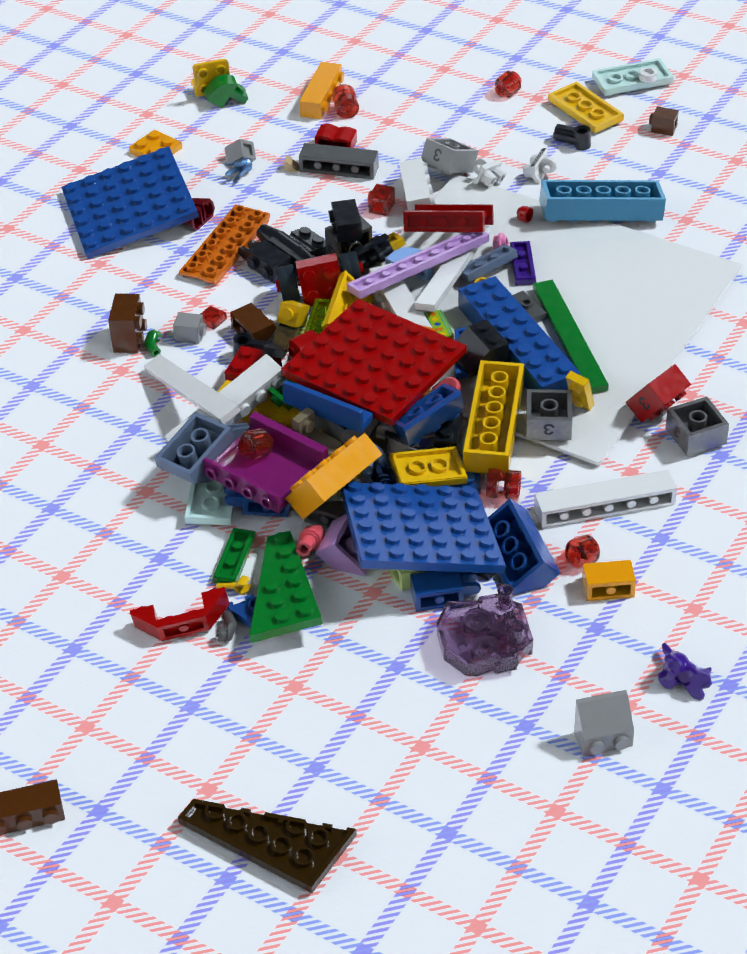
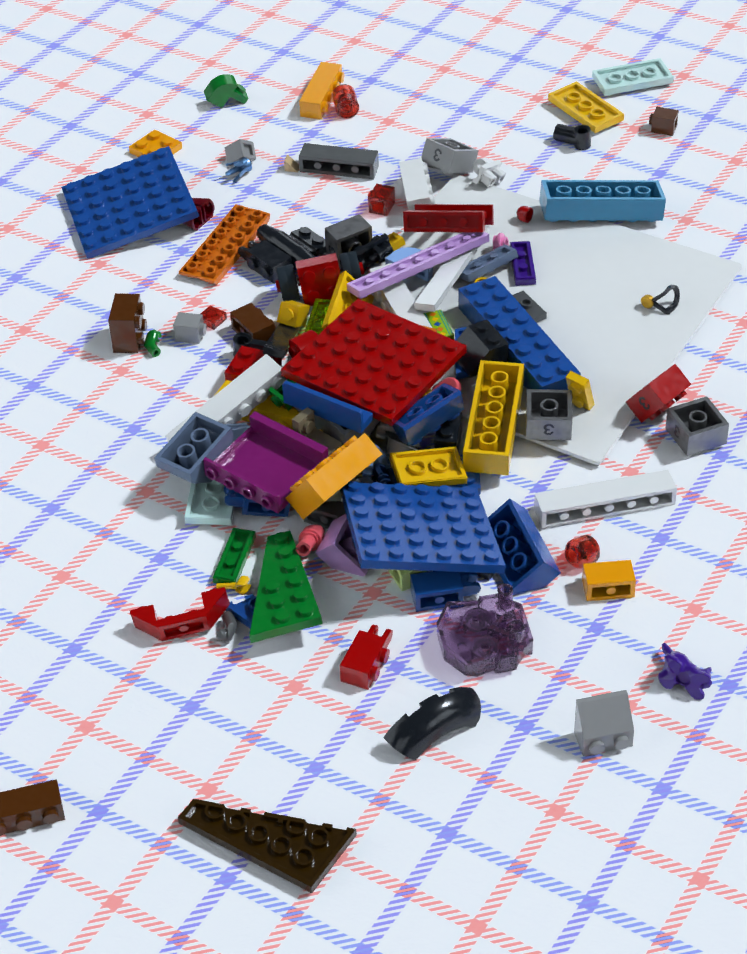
(192, 389): white tile -> none
(205, 72): yellow bracket -> none
(255, 444): clear red head -> none
(336, 136): red brick -> none
(345, 220): black brick -> none
(365, 657): none -> red hinge
(434, 719): none -> black brick
(508, 84): clear red head -> none
(511, 480): clear red wheel -> none
(539, 166): white hips -> none
(569, 334): green tile -> none
(648, 75): white tile -> none
(648, 301): none -> black piece

